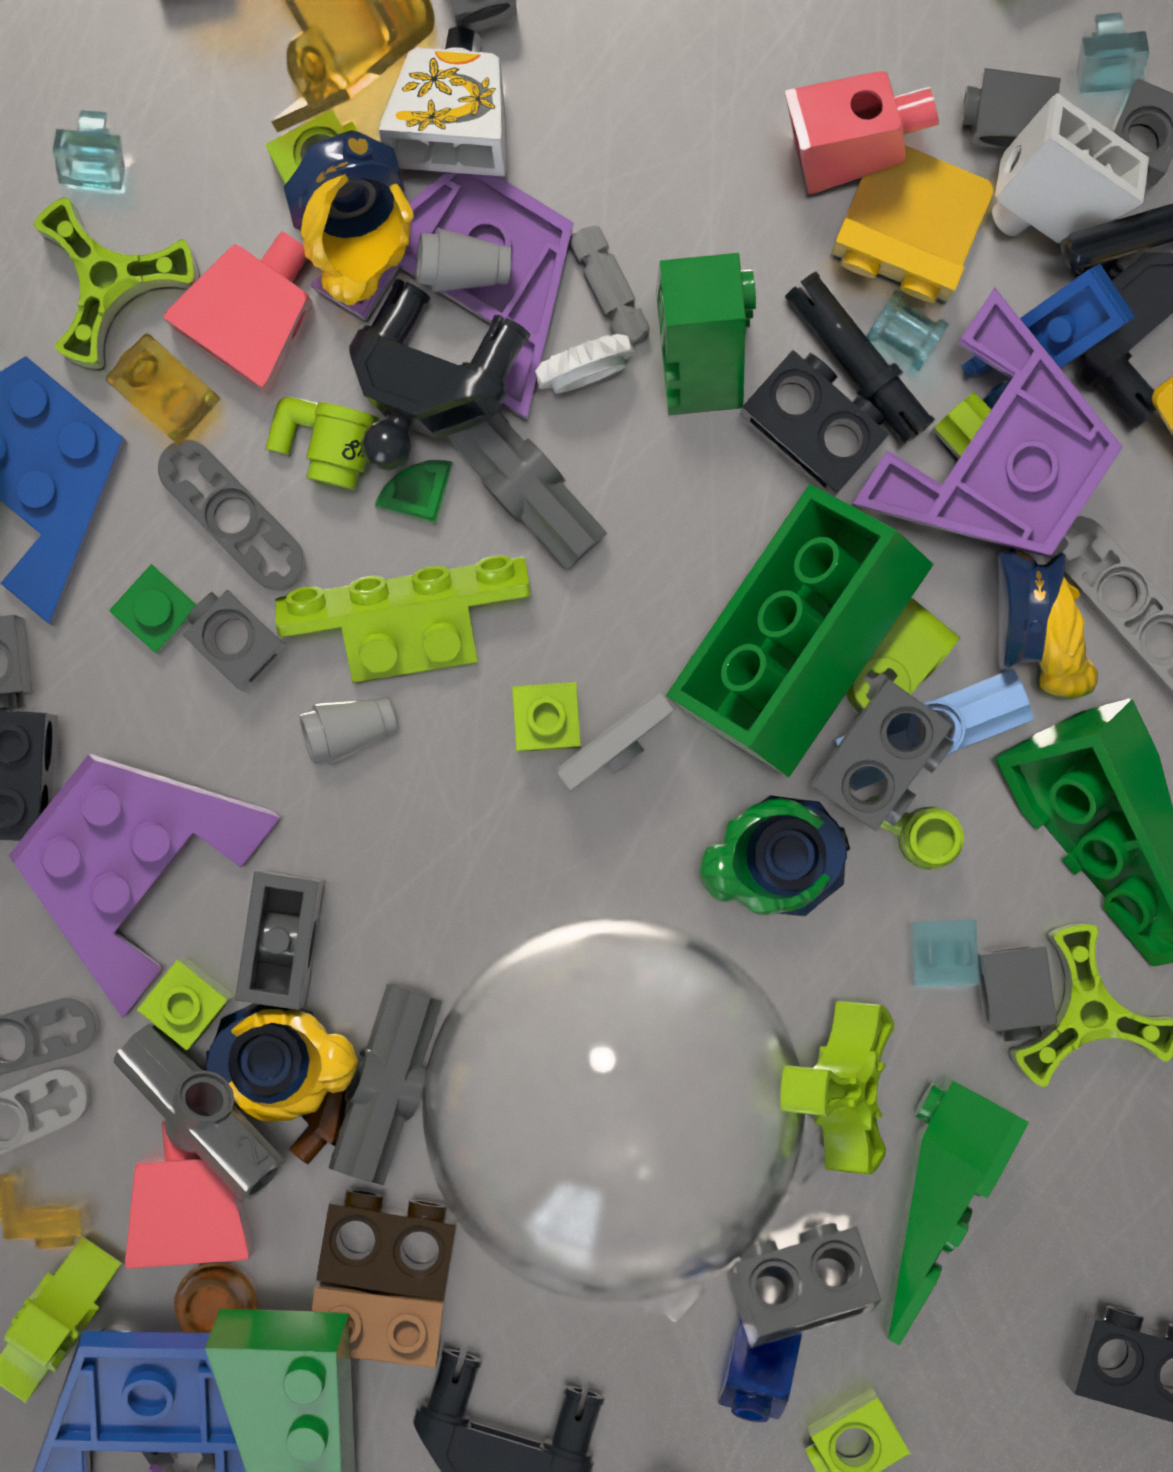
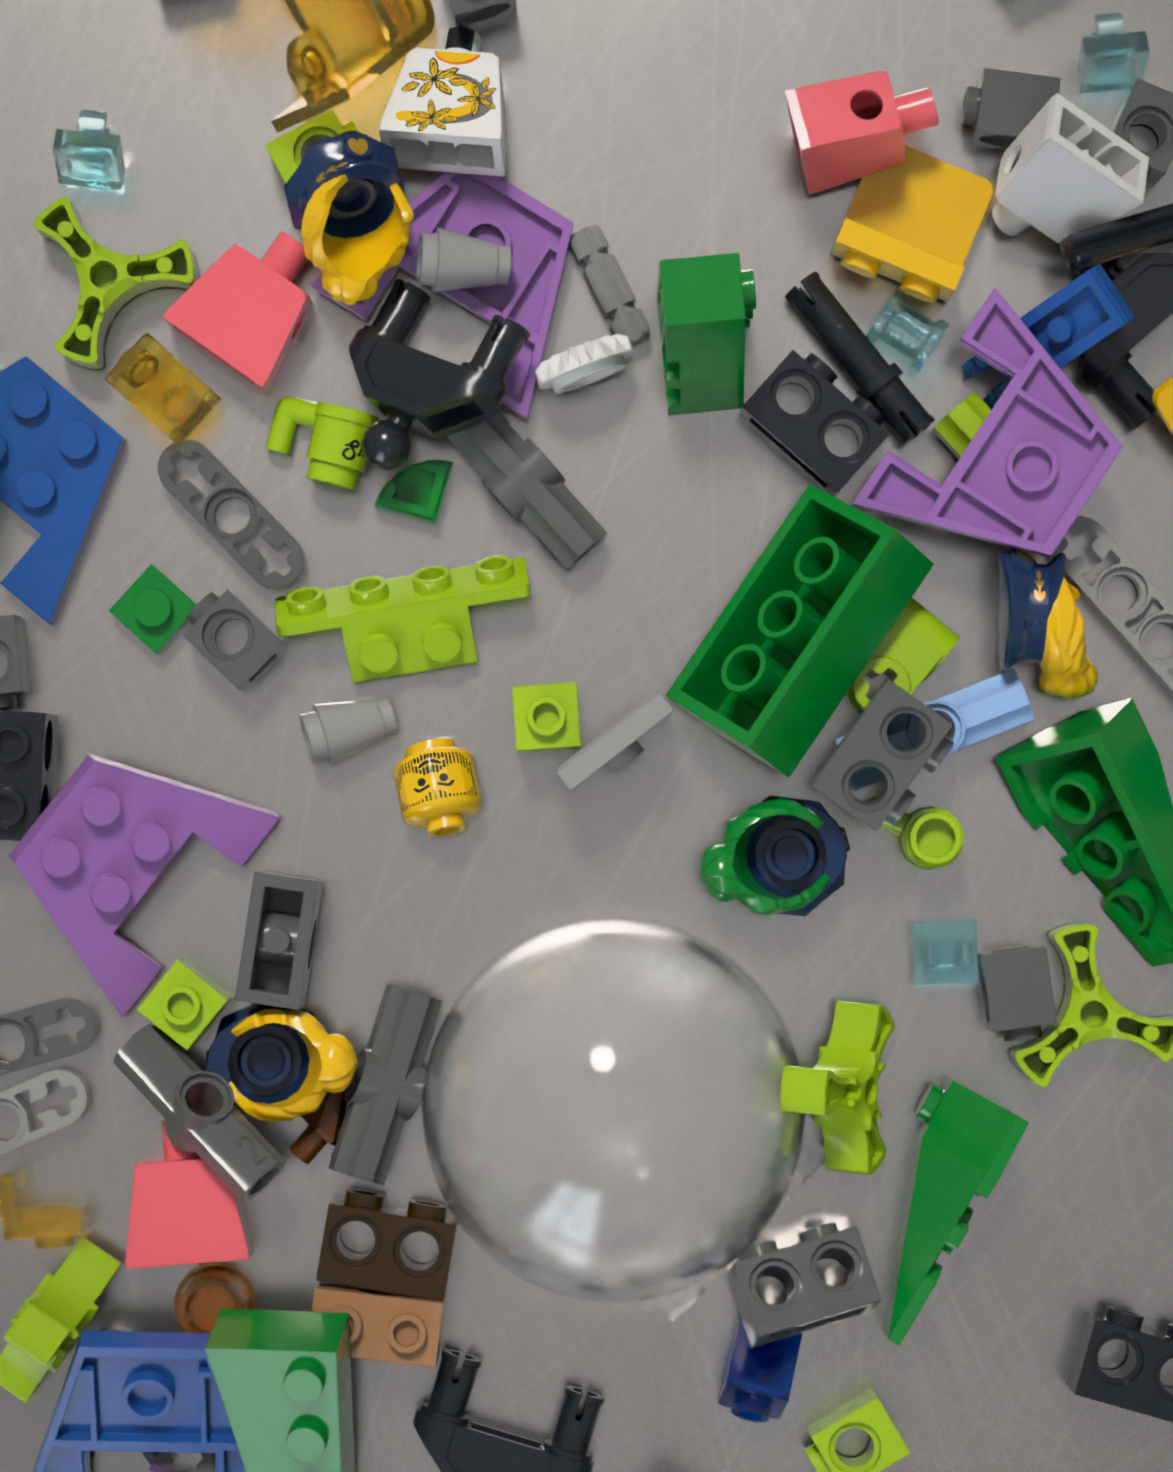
(437, 787): none -> yellow head

